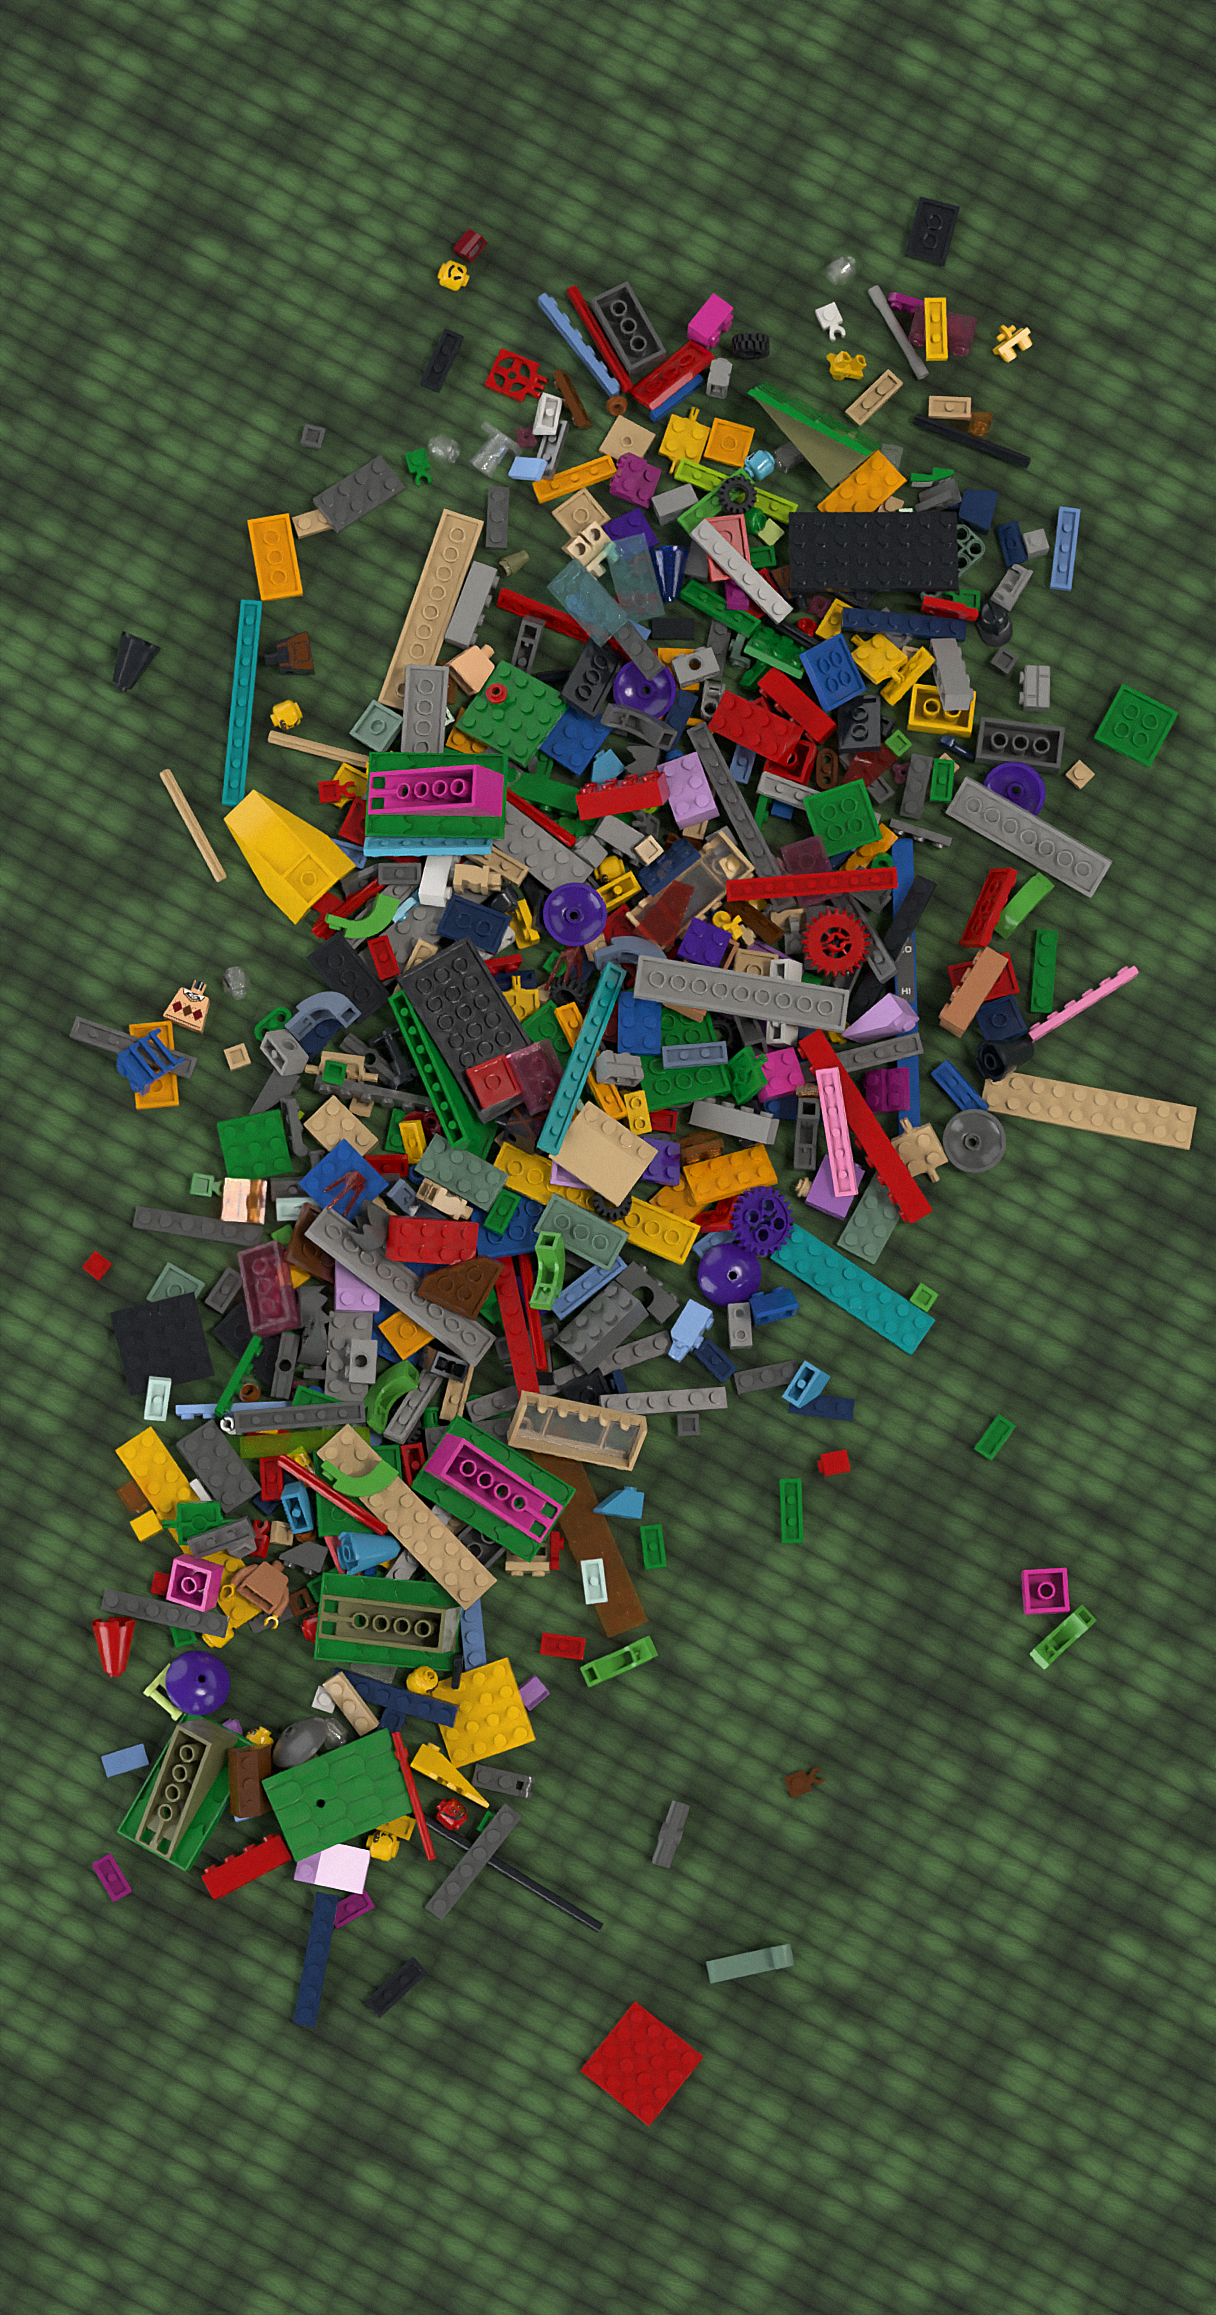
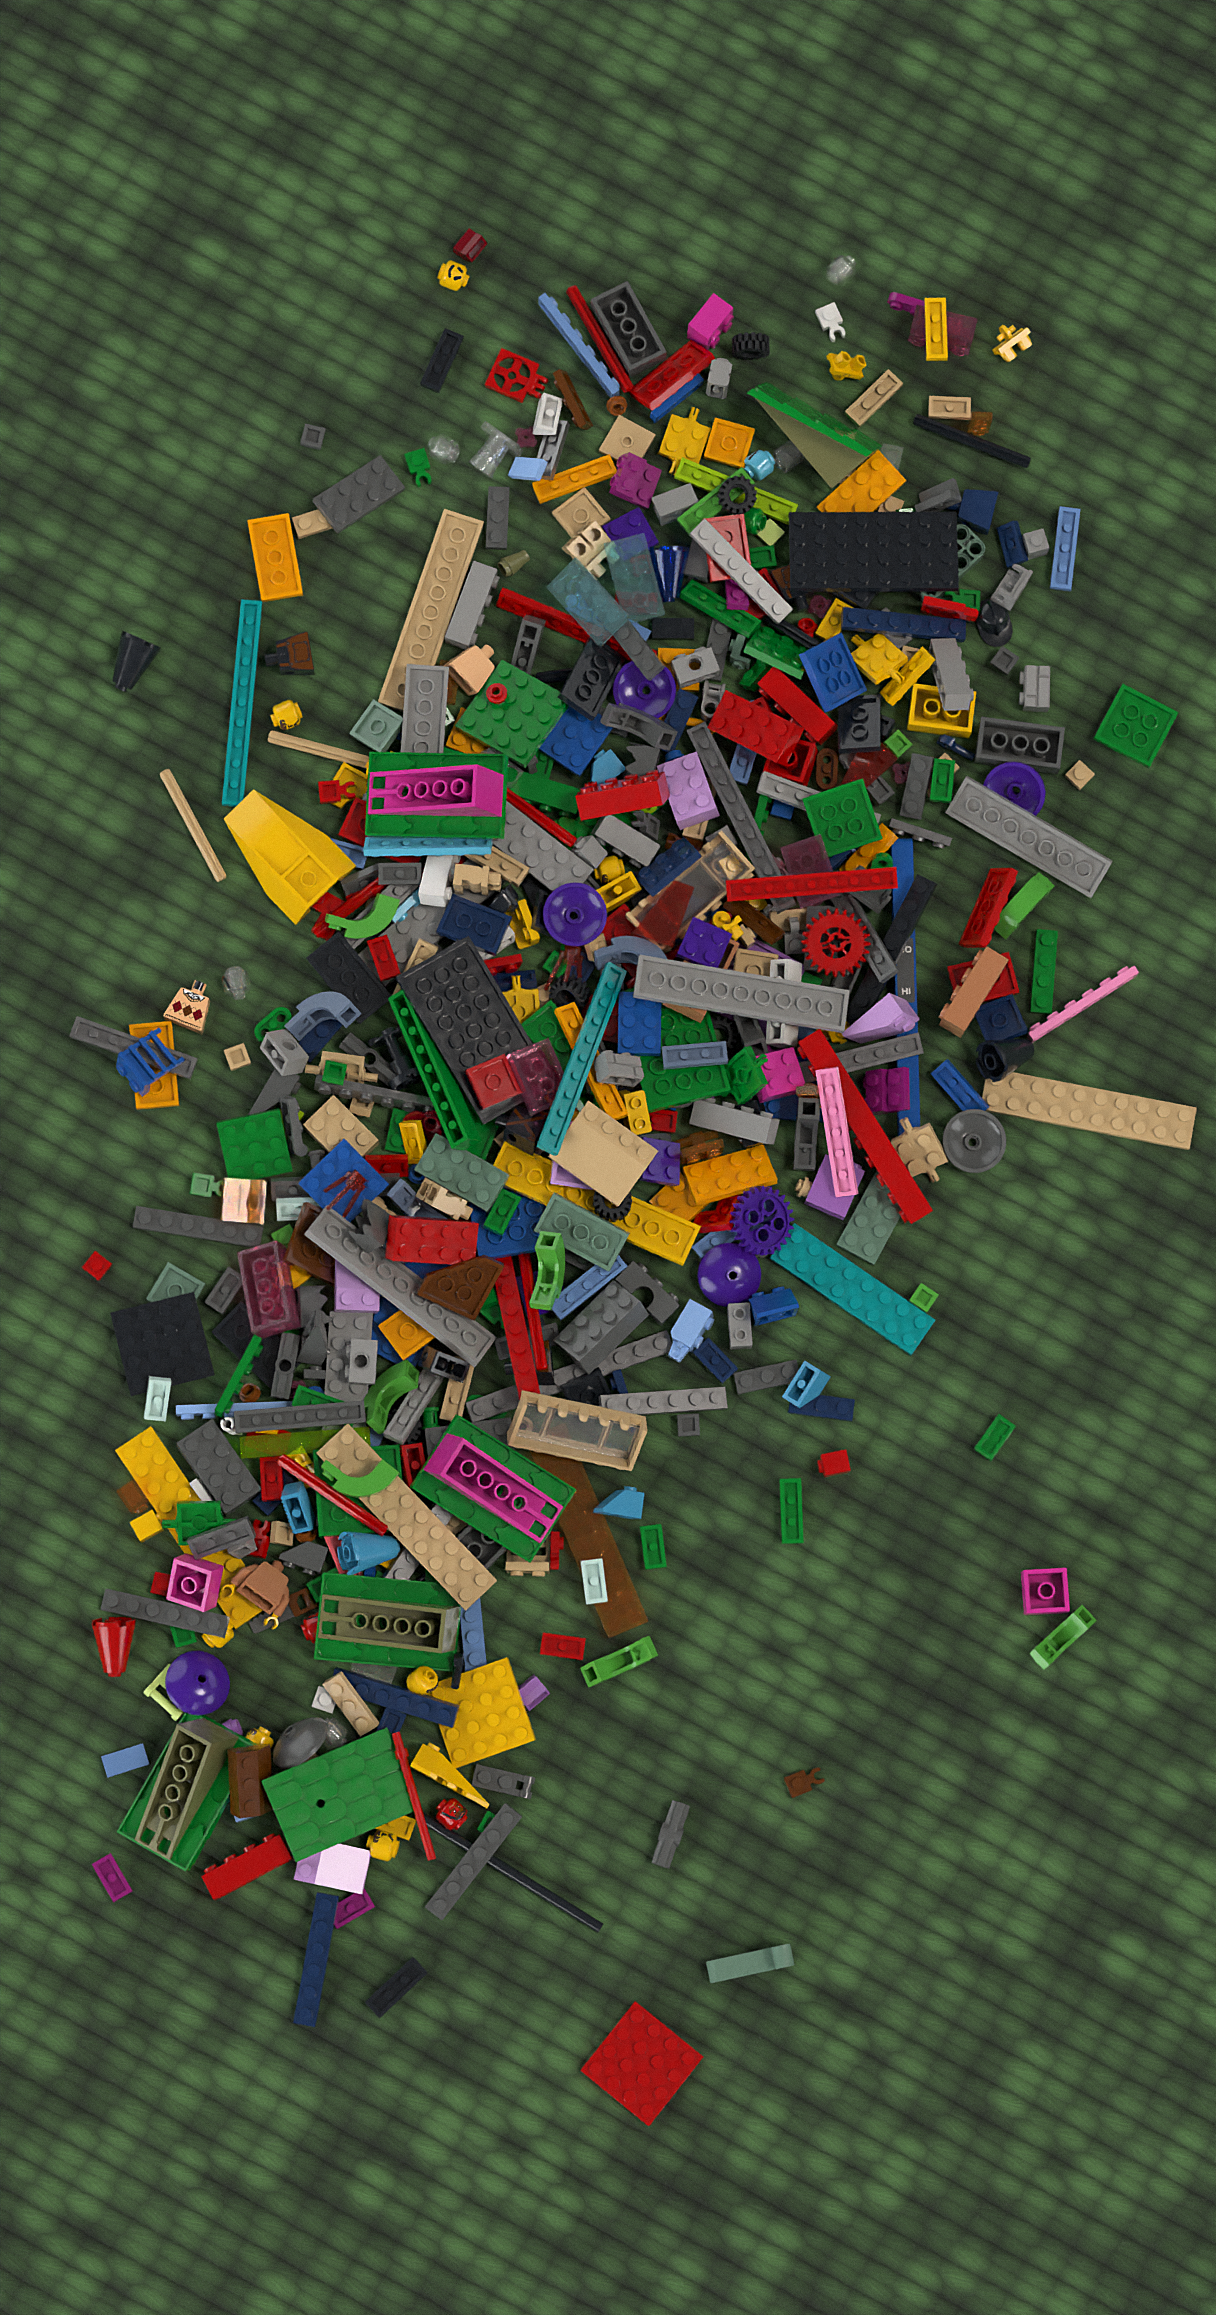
(648, 849): tan plate -> none
(914, 360): light grey piece -> none
(932, 231): black plate -> none
(937, 477): green slope -> none

